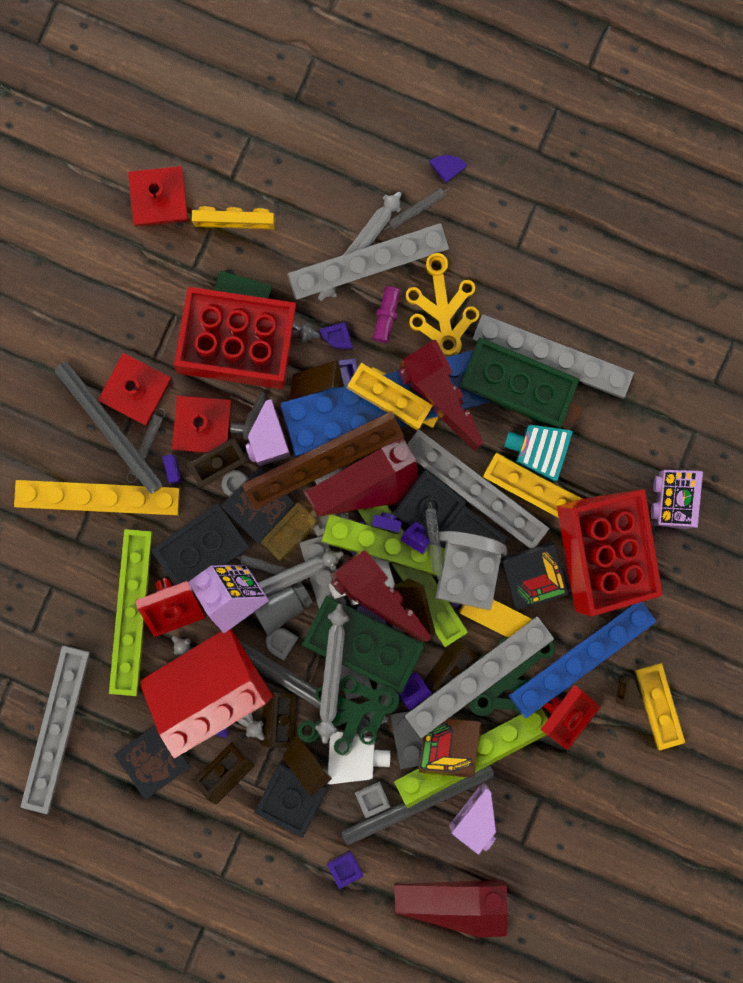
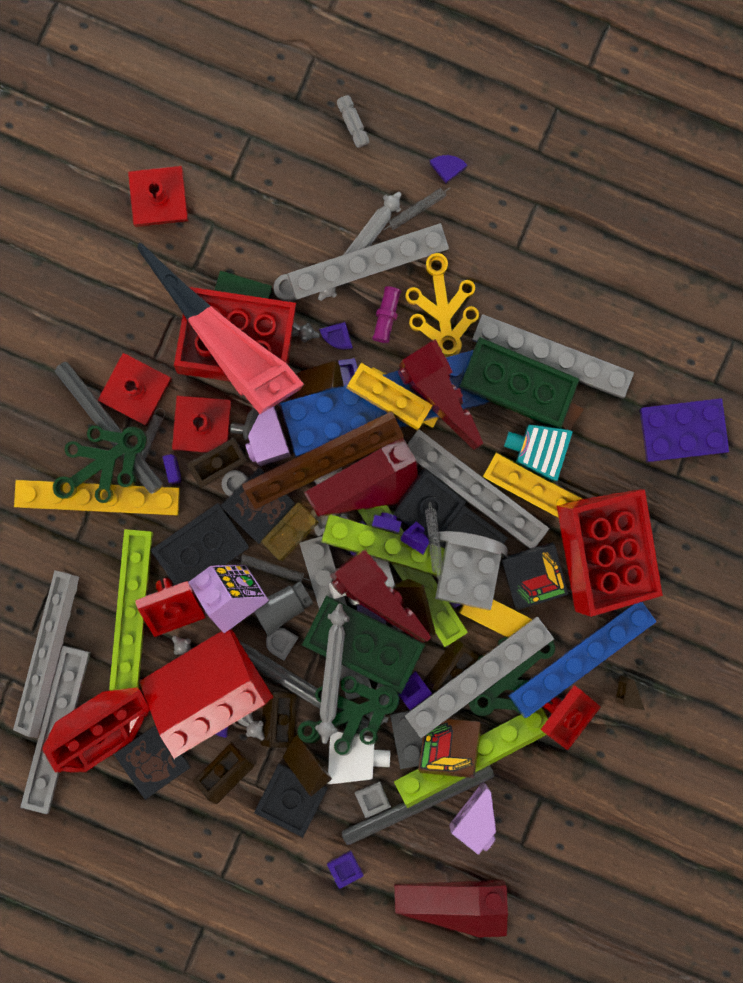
(46, 654): none -> light grey plate
(95, 730): none -> red wedge
(104, 461): none -> dark green plant
(233, 218): yellow plate -> none
(248, 365): none -> coral plate
(283, 289): none -> light grey tile
(300, 572): light grey wheel -> none
(353, 121): none -> light grey axle
(659, 706): yellow tile -> none
(677, 499): slope -> none
(684, 430): none -> dark purple plate

